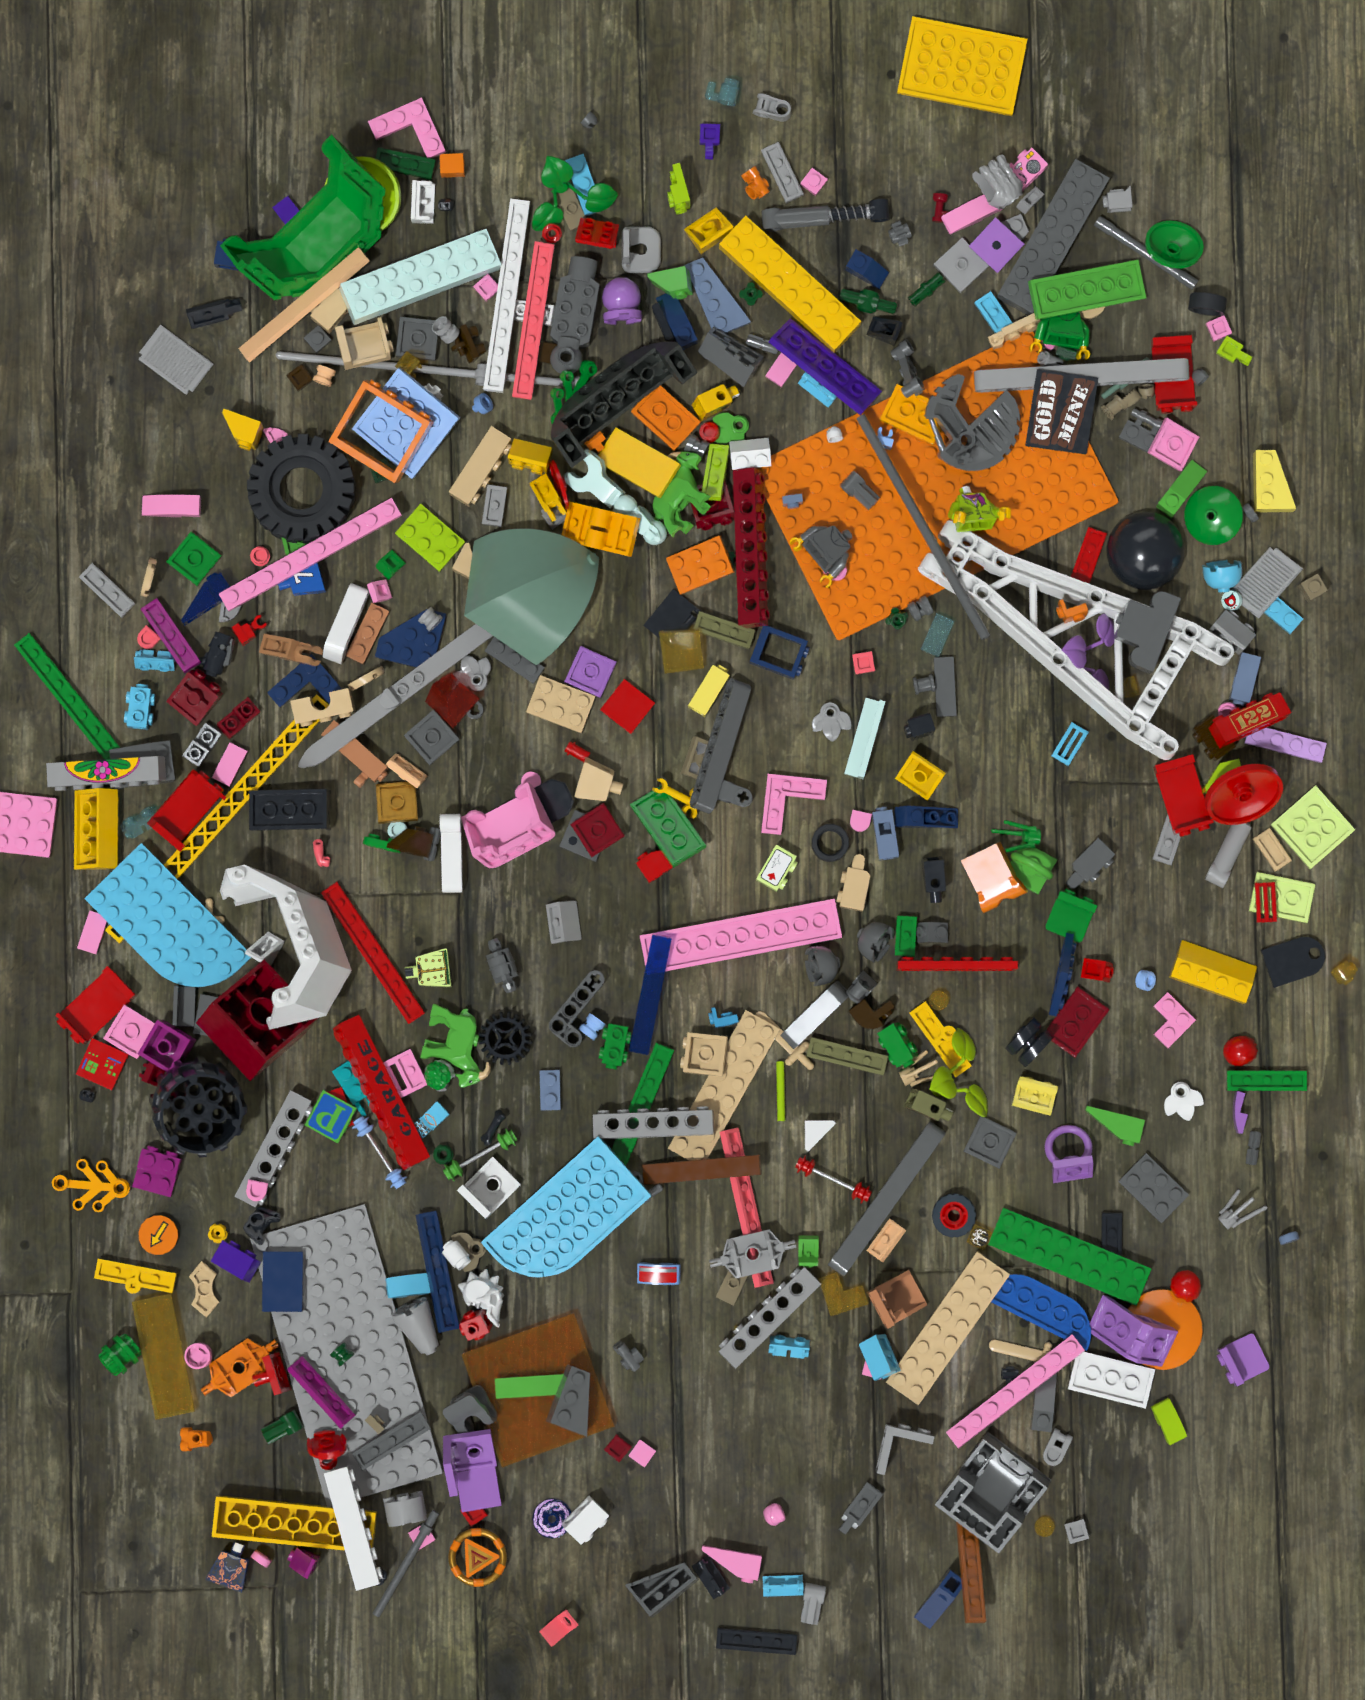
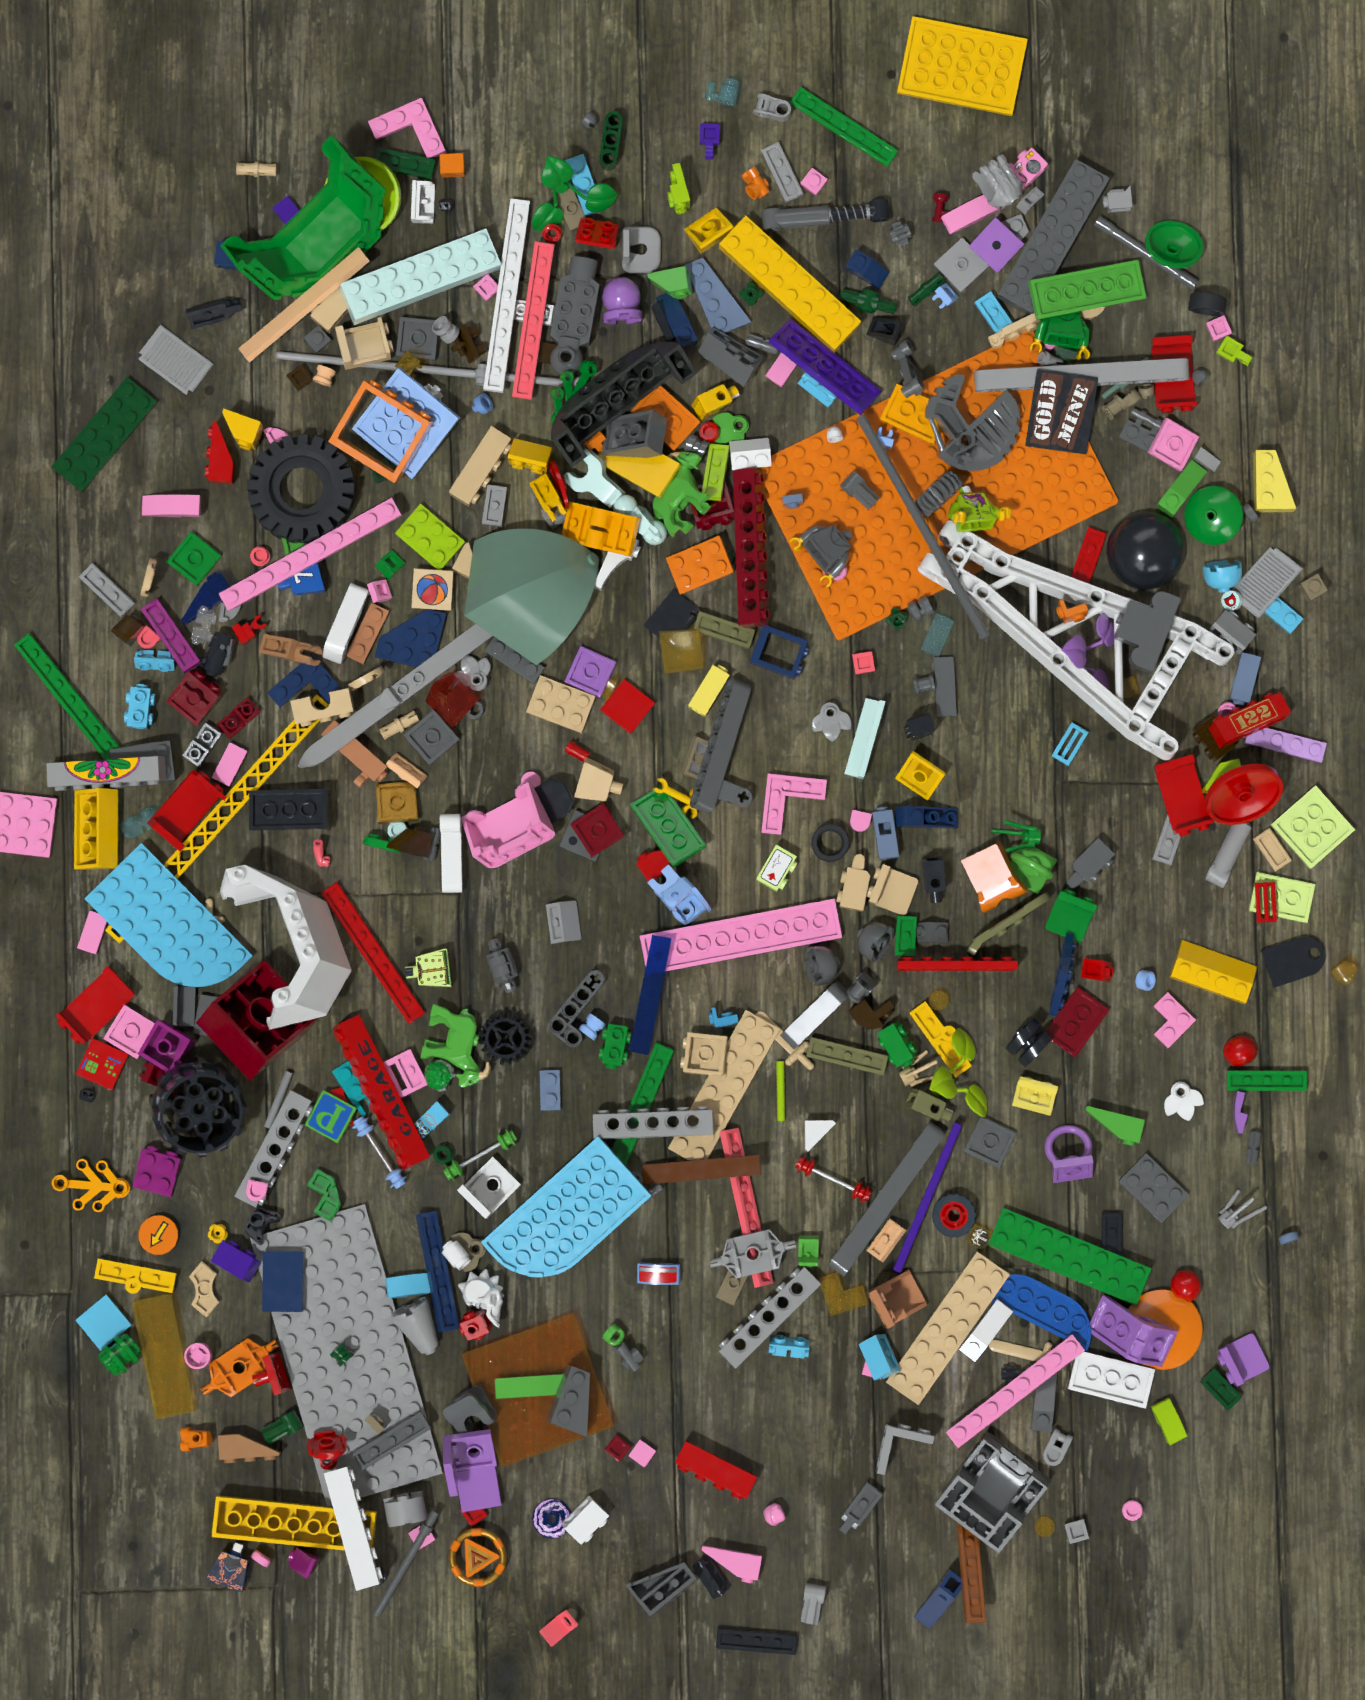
(103, 1322): none -> medium azure tile
(104, 434): none -> dark green plate
(128, 629): none -> dark brown slope
(206, 618): none -> clear hinge
(220, 461): none -> red slope
(240, 1446): none -> medium nougat slope
(256, 169): none -> tan pin
(265, 948): white slope -> none
(278, 1099): none -> light grey bar
(321, 1392): magenta plate -> none
(330, 1202): none -> green tile
(398, 725): none -> tan pin
(430, 619): light grey wheel -> none
(432, 589): none -> tile
(498, 1118): black piece -> none
(610, 687): none -> clear yellow tile
(610, 1334): none -> bright green tile
(611, 131): none -> dark green beam
(611, 562): none -> white slope
(635, 435): none -> dark grey slope
(674, 896): none -> light blue piece
(716, 1470): none -> red brick
(783, 1585): medium azure hinge -> none
(844, 127): none -> green tile
(892, 890): none -> tan bracket
(927, 1197): none -> dark purple tile
(938, 493): none -> dark grey gear
(946, 294): none -> light blue tile
(986, 1330): none -> white slope
(1001, 928): none -> olive piece
(1132, 1510): none -> bright pink tile
(1207, 460): none -> light grey piece
(1220, 1389): none -> dark green plate

